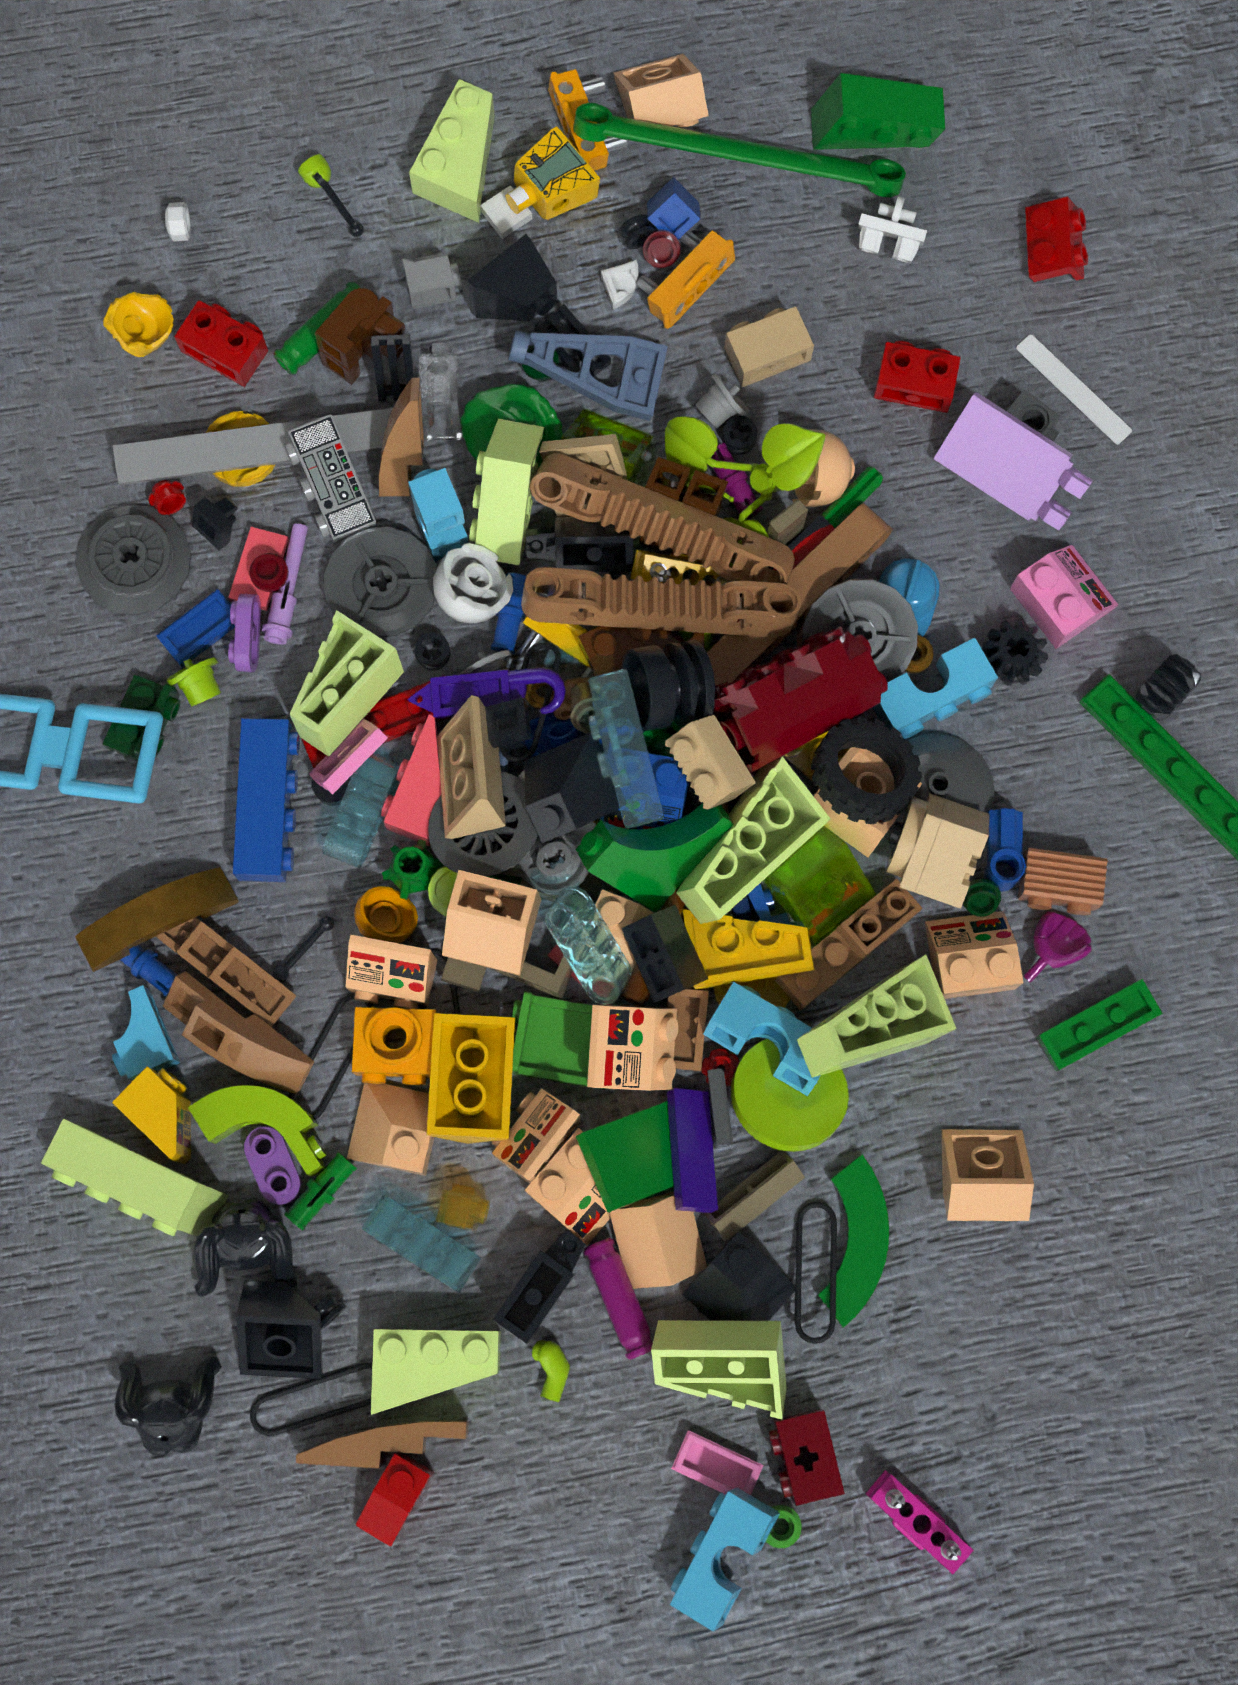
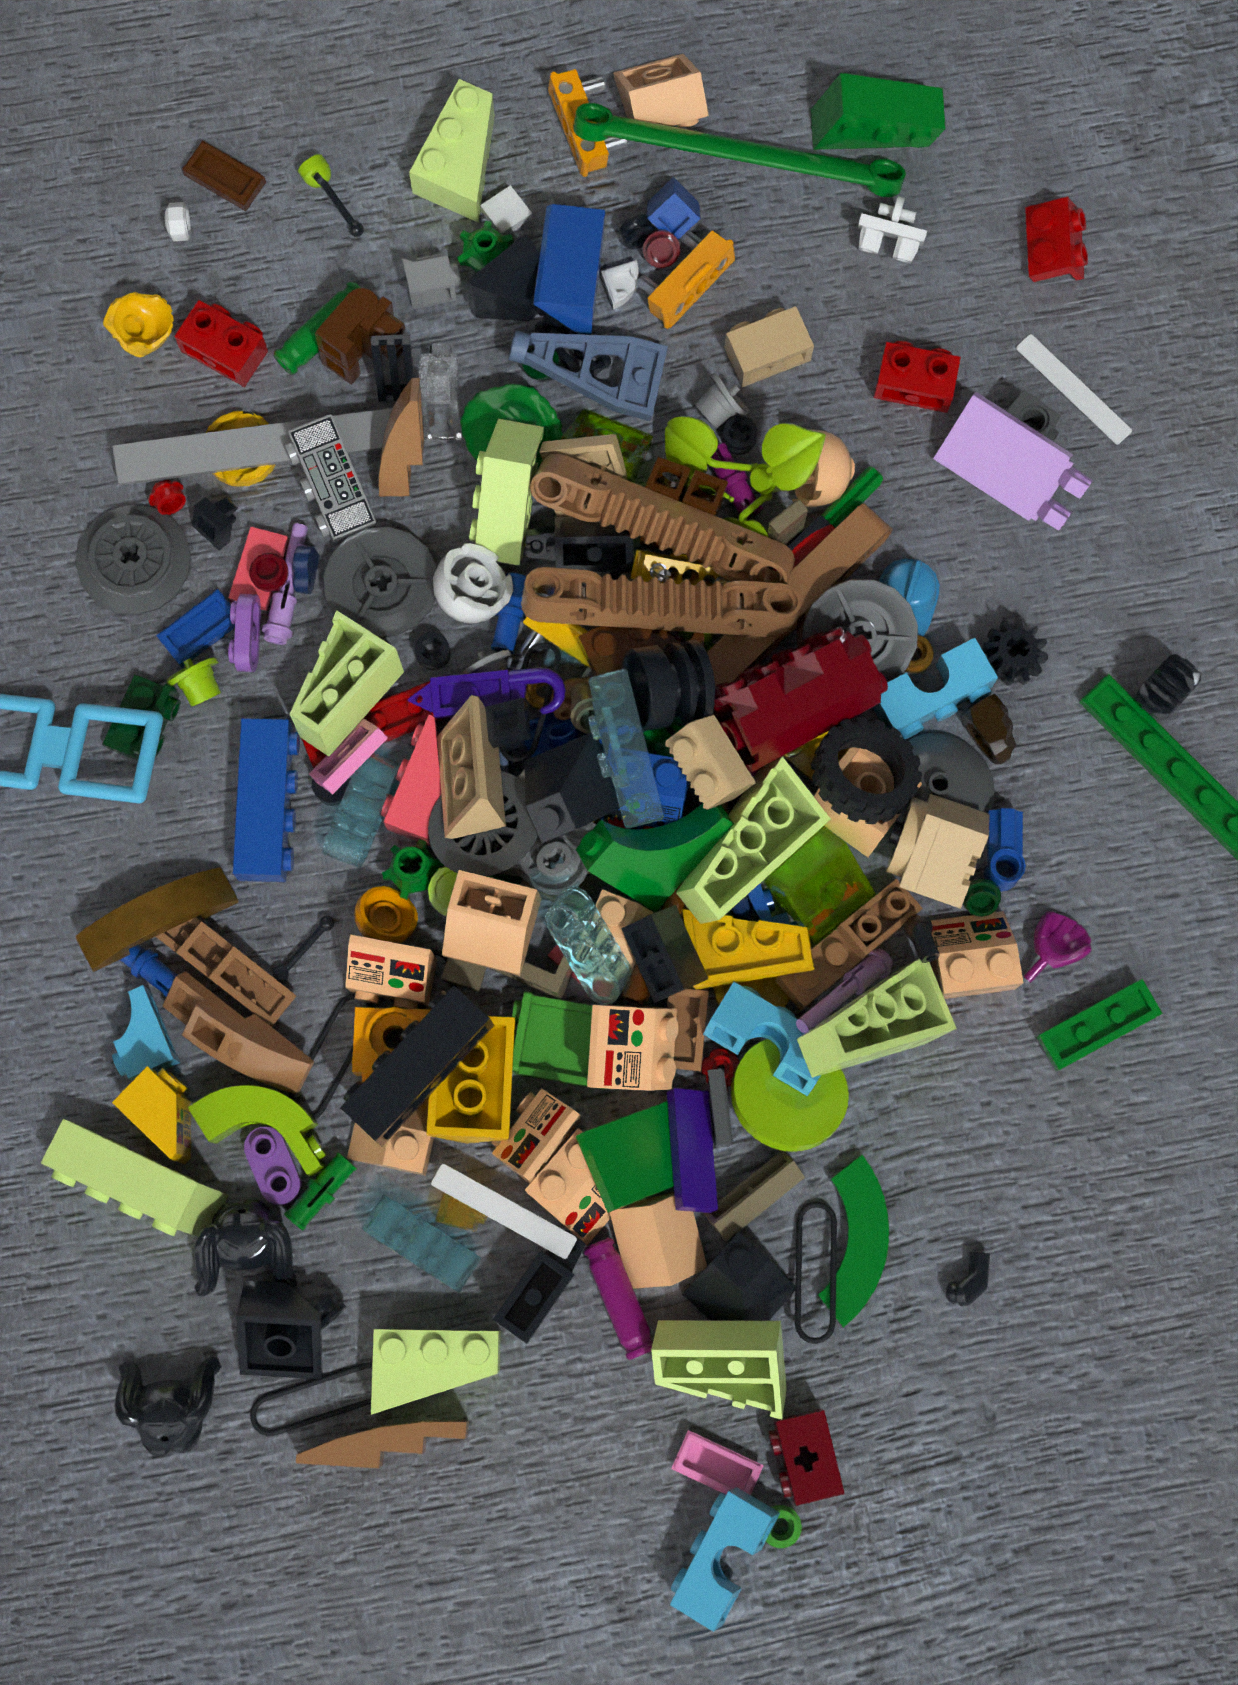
(224, 175): none -> reddish brown tile
(305, 568): none -> dark blue tile
(394, 1498): red slope -> none
(416, 1065): none -> black brick
(438, 512): medium azure arch -> none
(482, 246): none -> green rock
(504, 1211): none -> white sticker
(552, 178): yellow torso -> none
(555, 1365): lime arm -> none
(570, 265): none -> blue slope
(874, 966): none -> lavender pin
(891, 1494): dark pink piece -> none
(919, 931): none -> black arm
(973, 1284): none -> black arm
(986, 1175): light nougat slope -> none
(991, 729): none -> dark brown rock
(1062, 595): bright pink slope -> none
(1063, 881): nougat brick -> none

